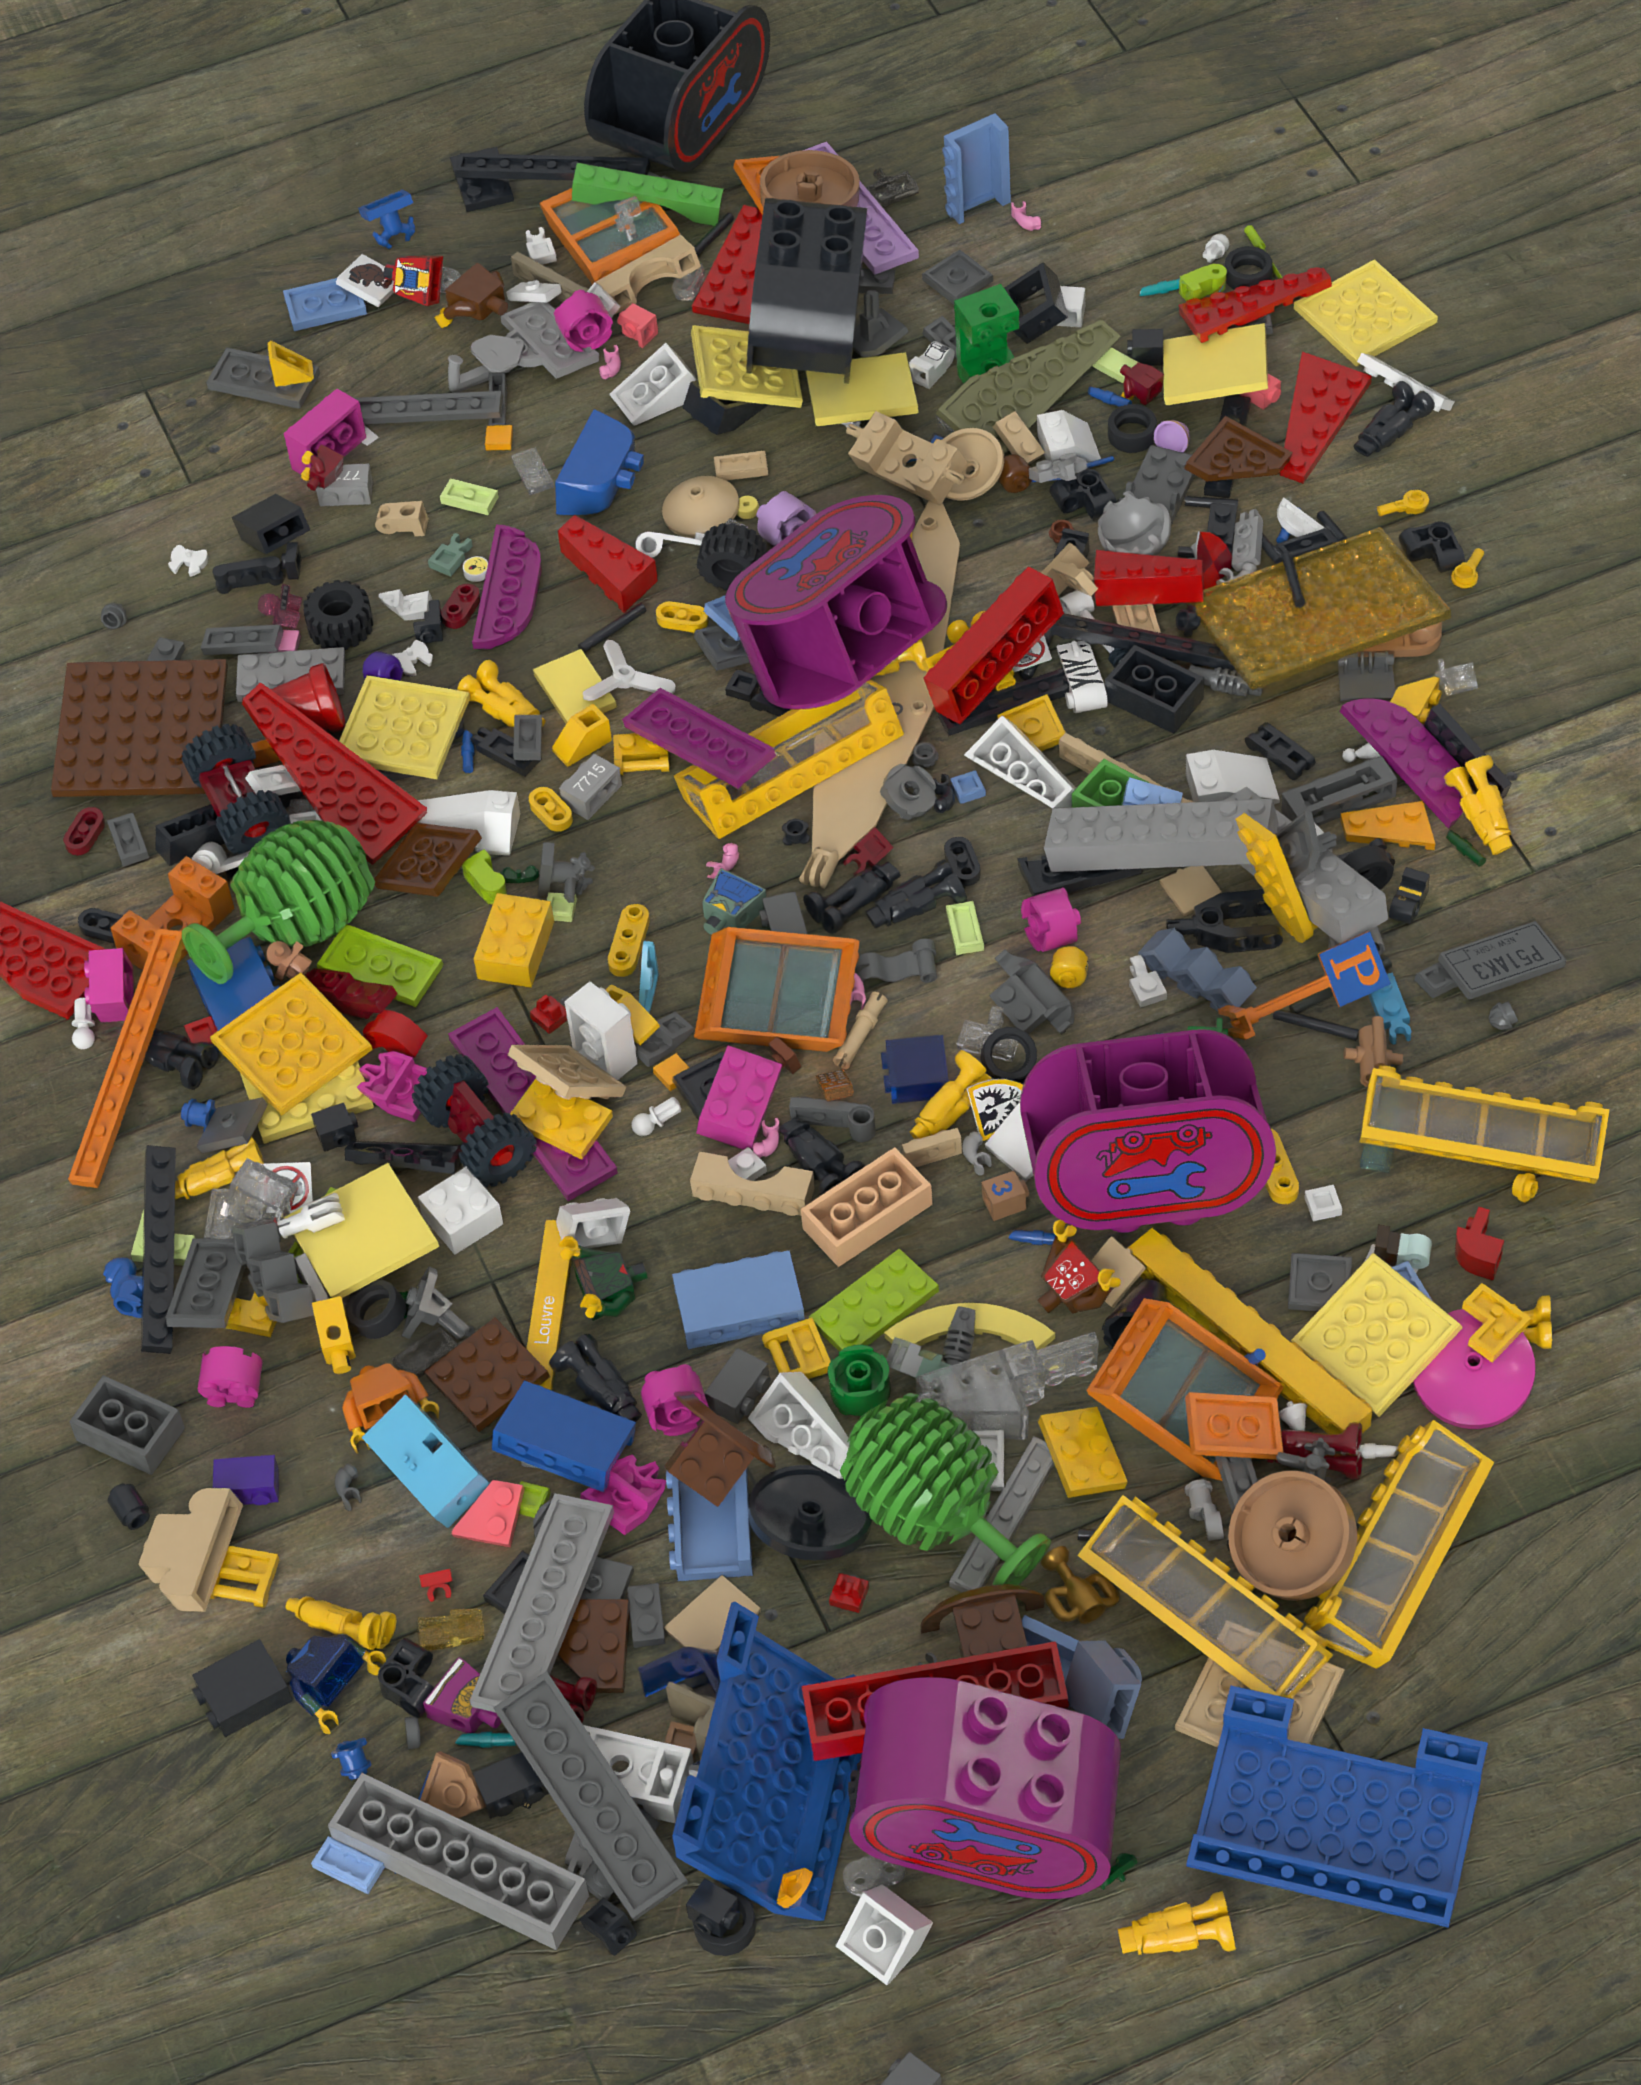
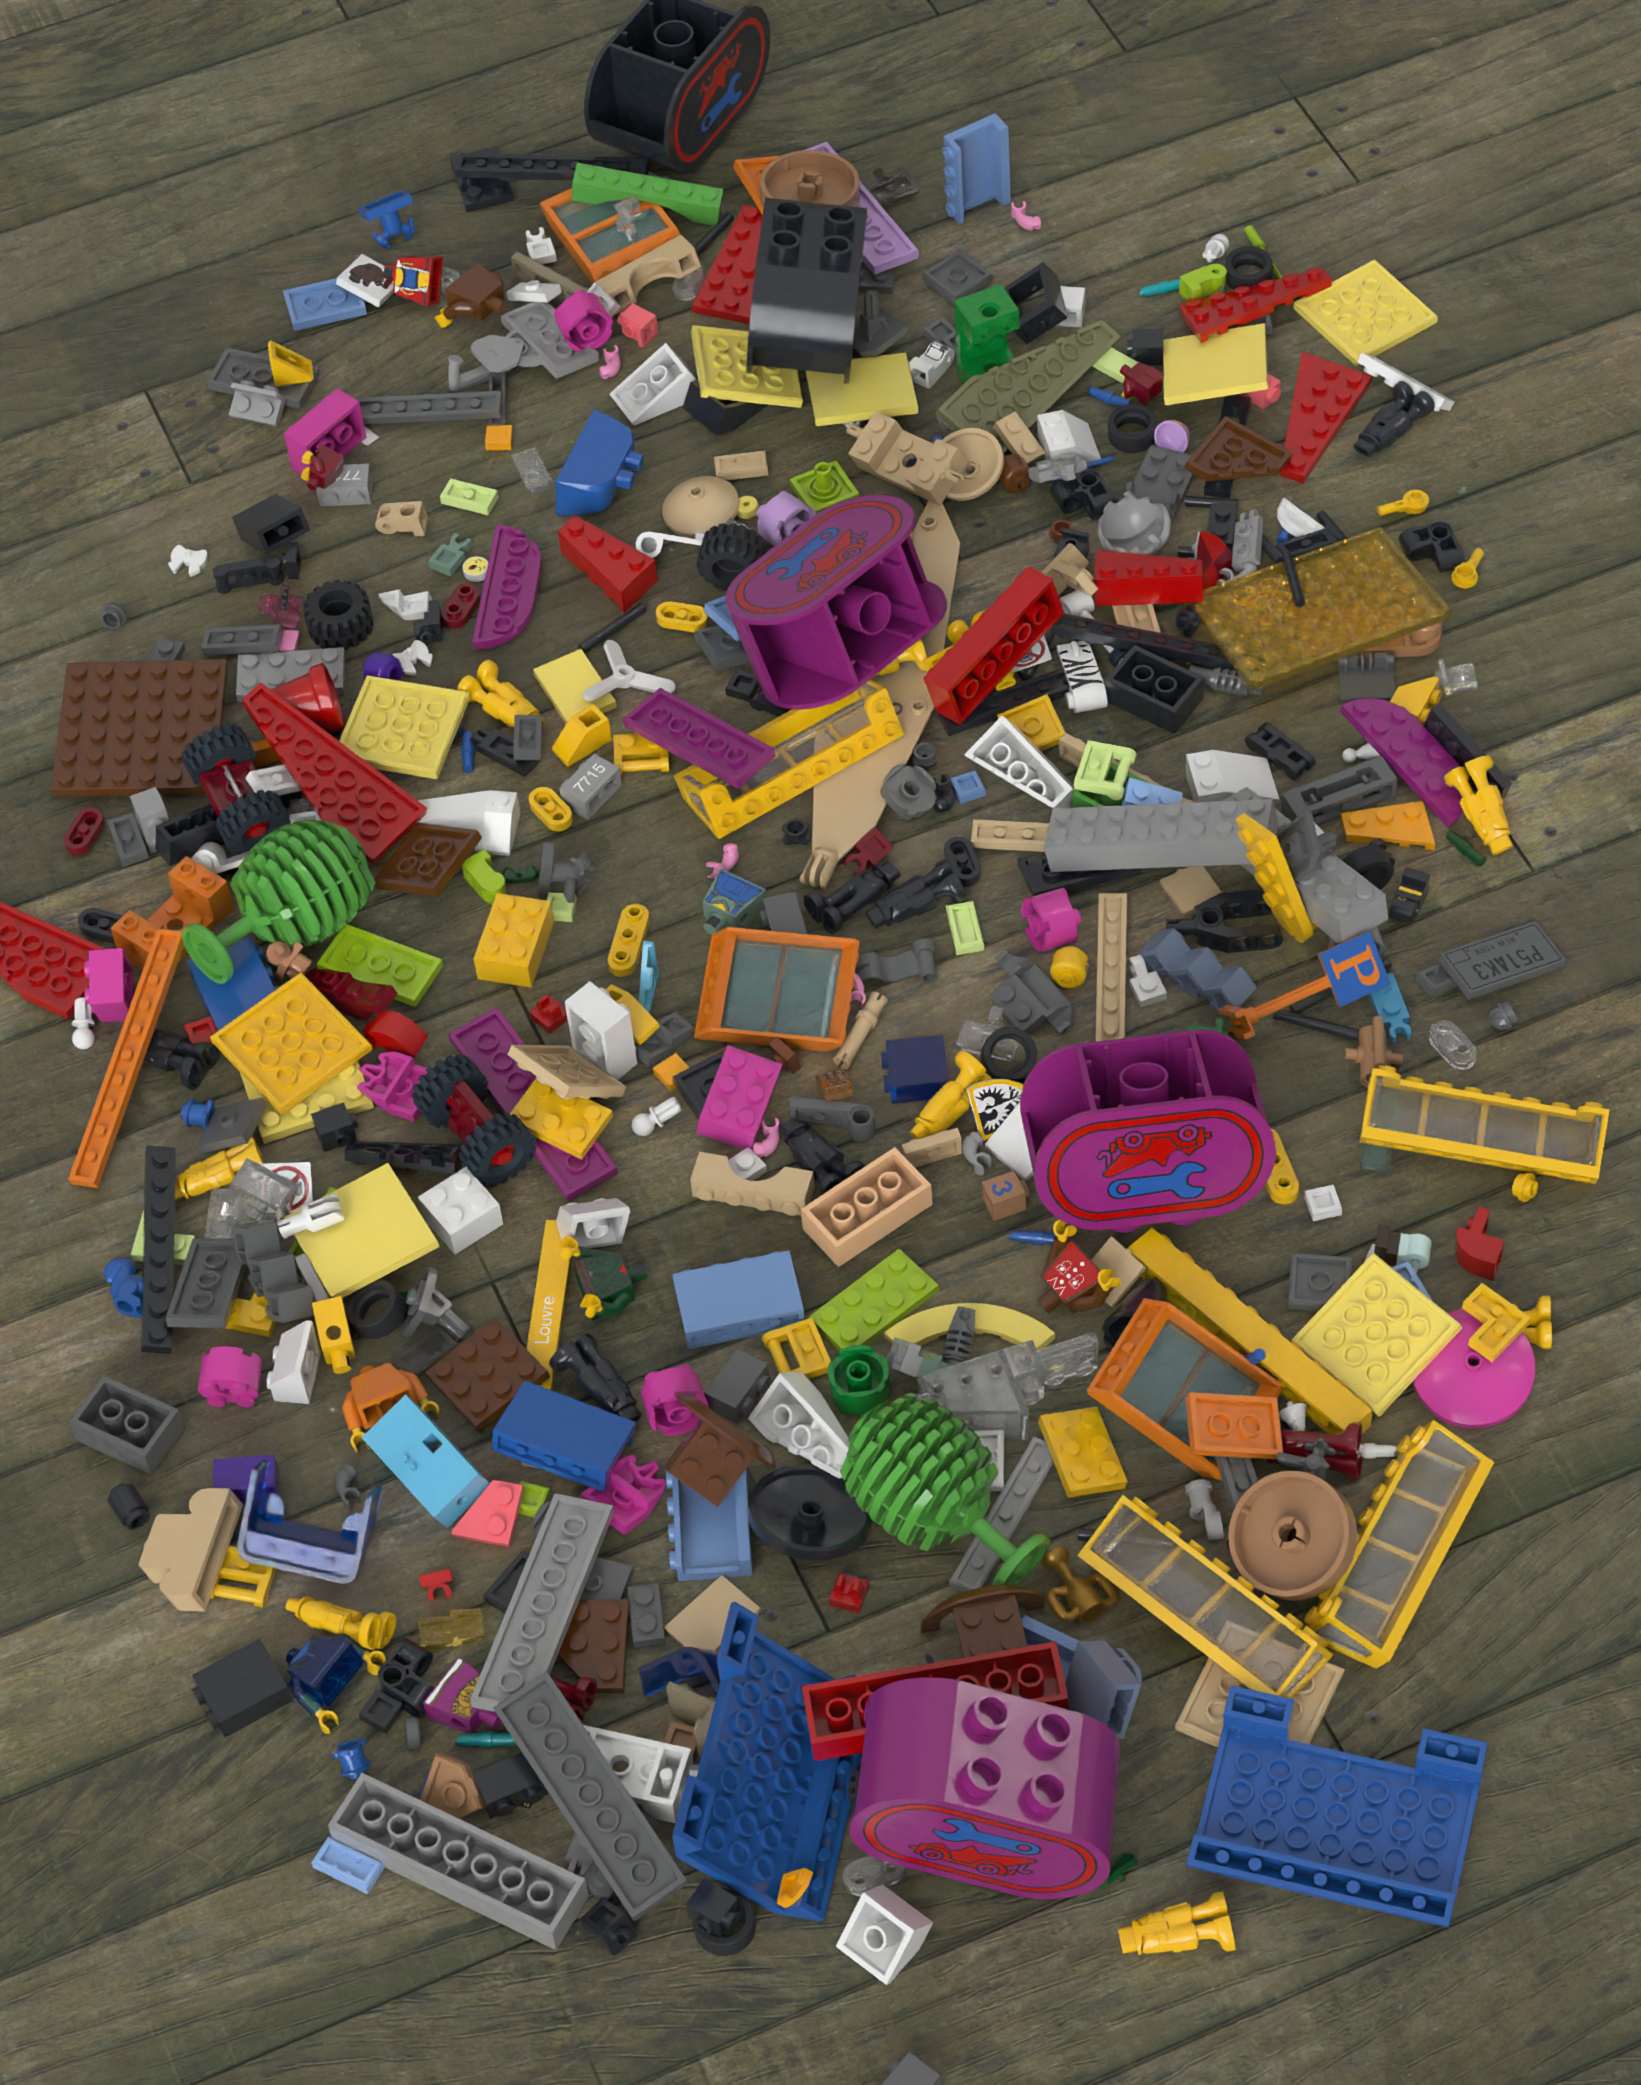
(149, 812): none -> light grey brick
(257, 404): none -> light grey bracket
(295, 1365): none -> white slope
(300, 1547): none -> clear blue windscreen
(381, 1711): none -> black plate
(823, 486): none -> lime plate
(1009, 835): none -> tan plate
(1096, 765): none -> yellowish green plate
(1111, 966): none -> tan plate
(1450, 1043): none -> clear plate

